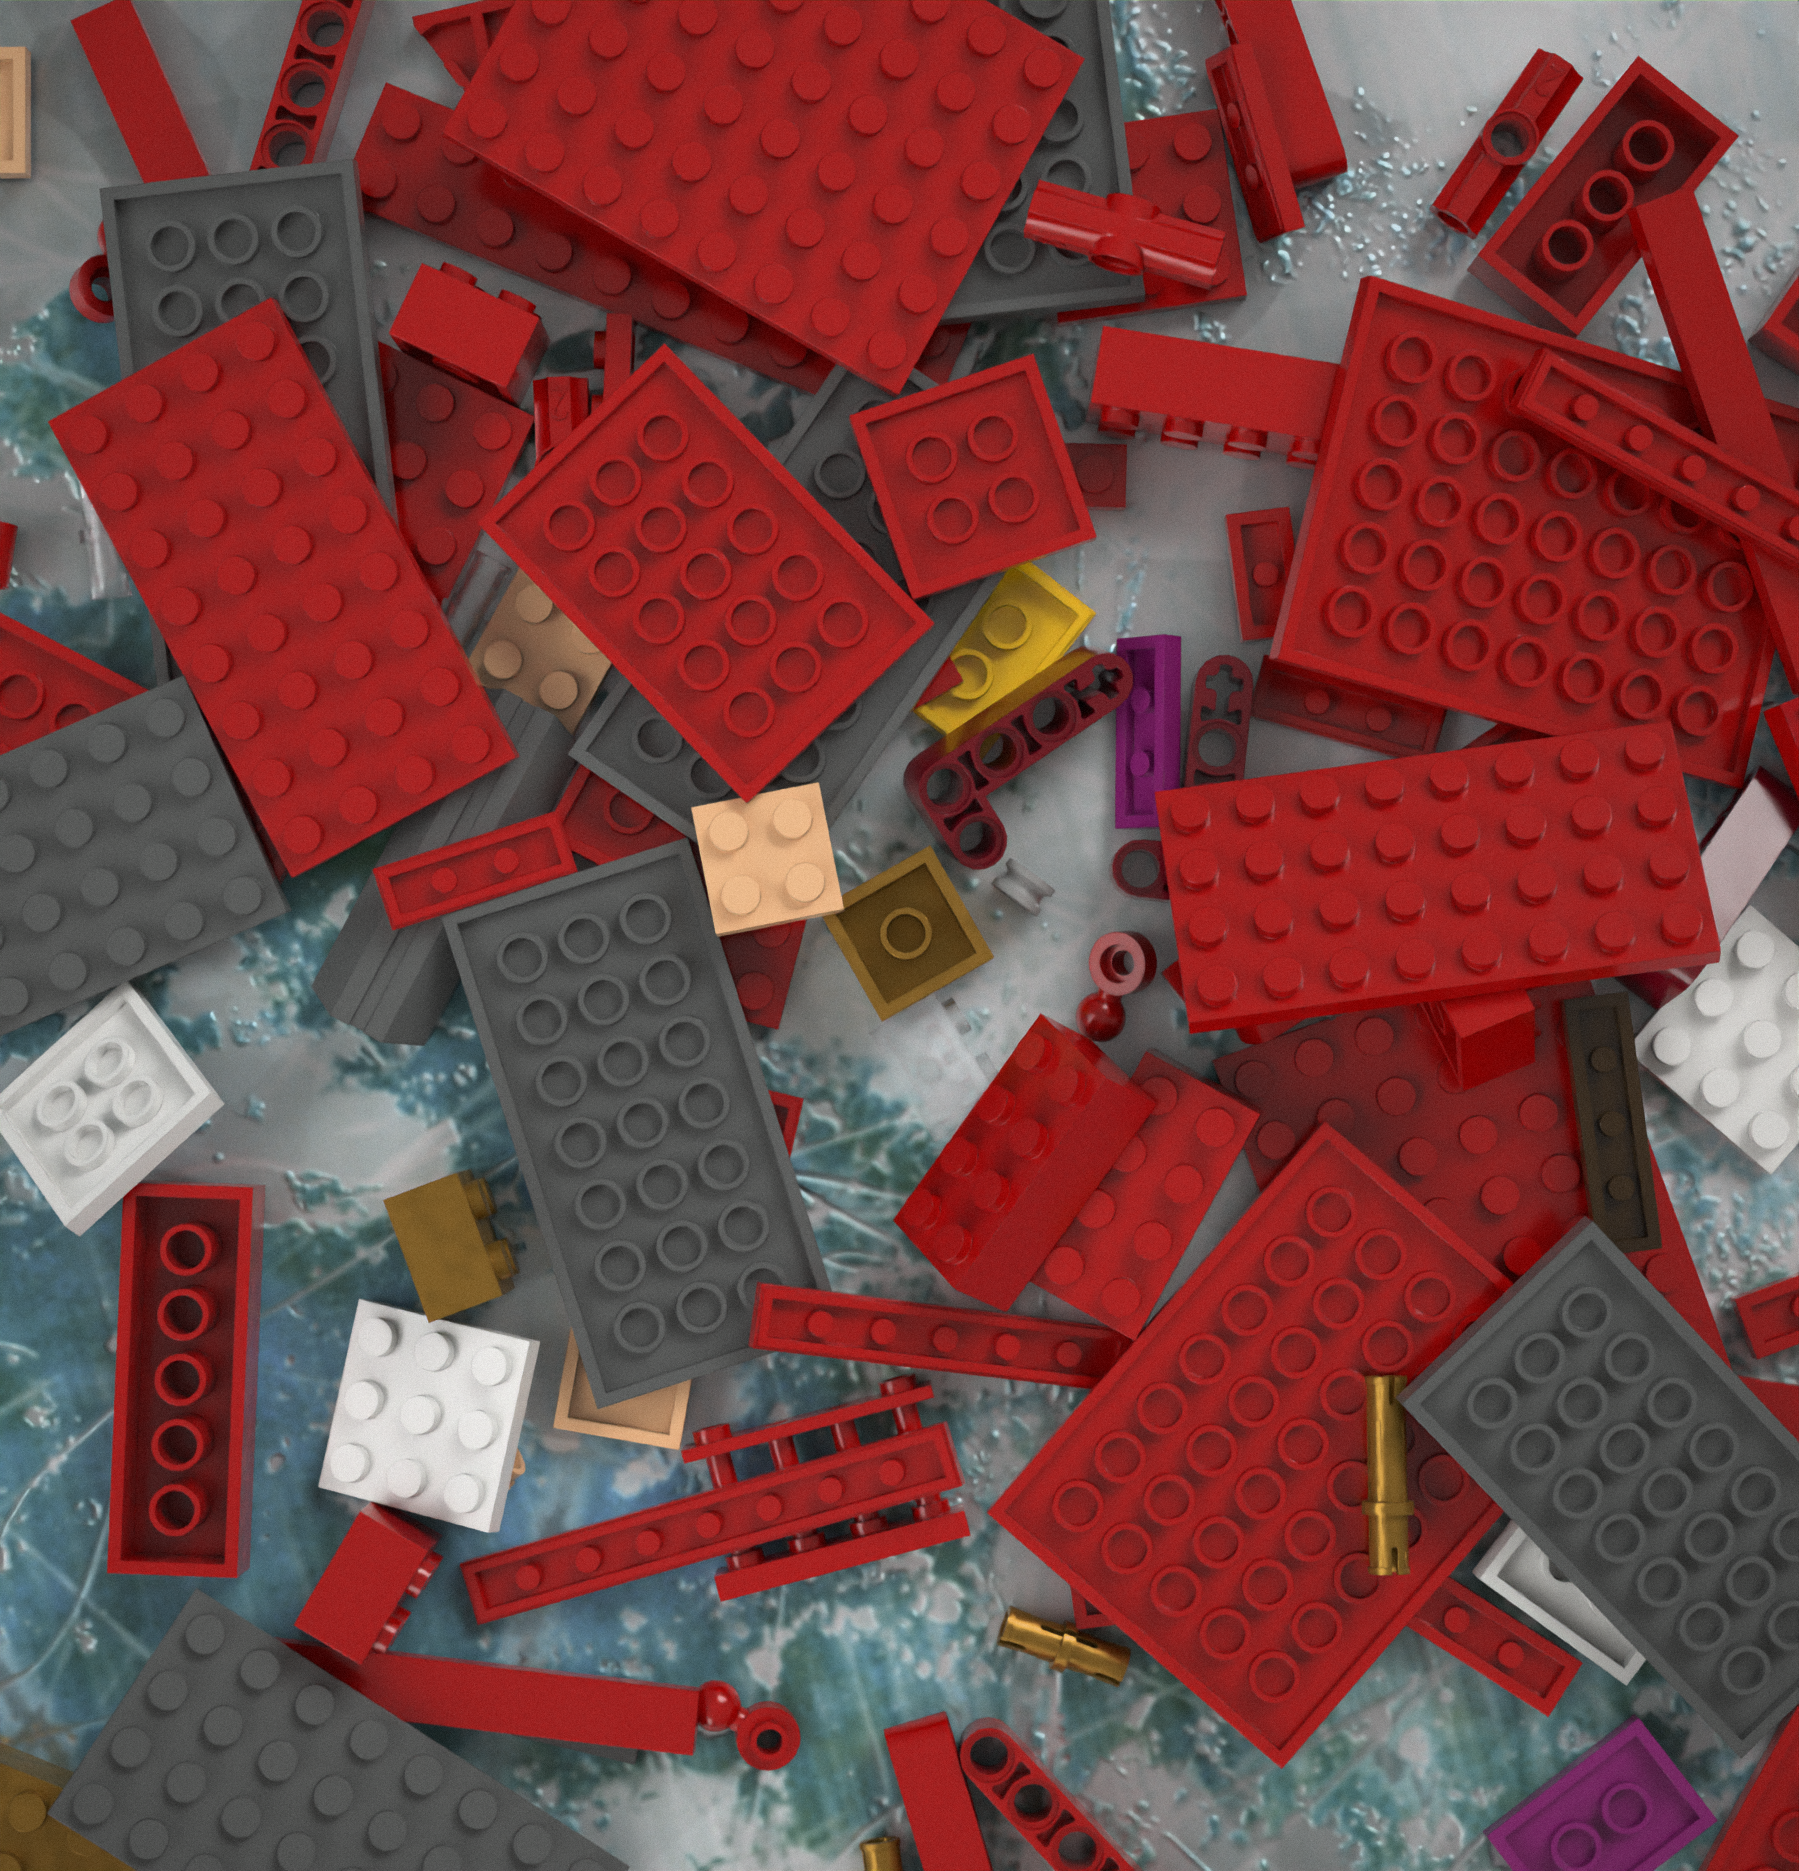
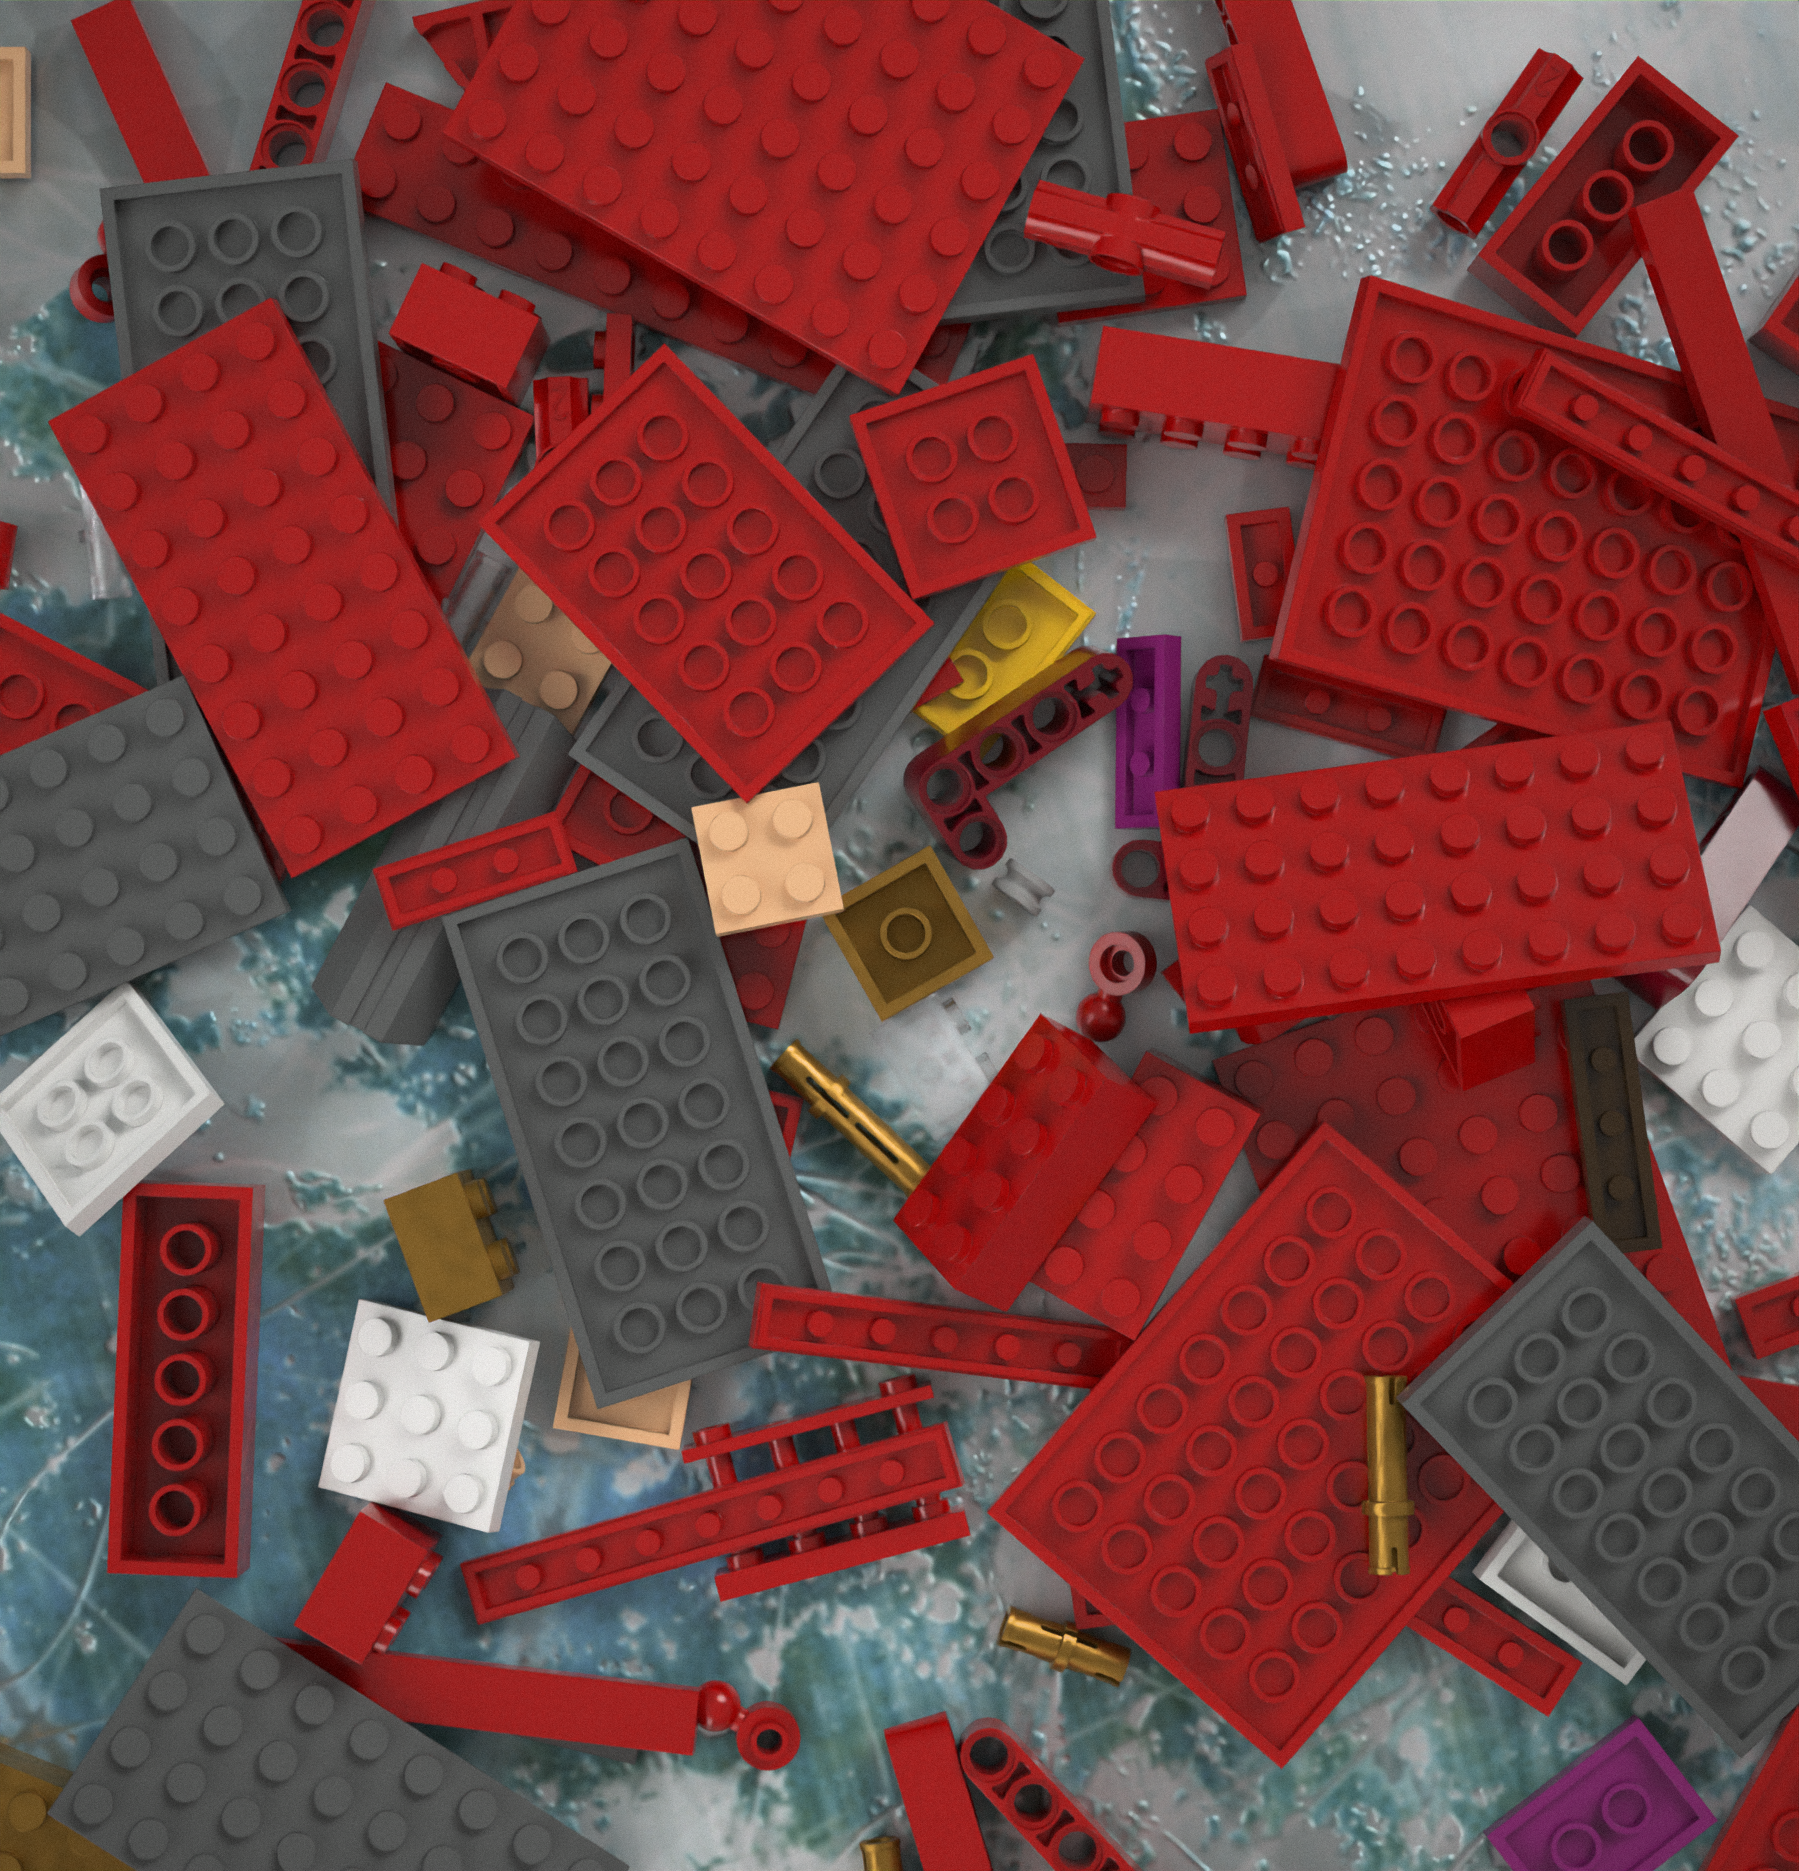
(798, 1064): none -> pearl gold pin

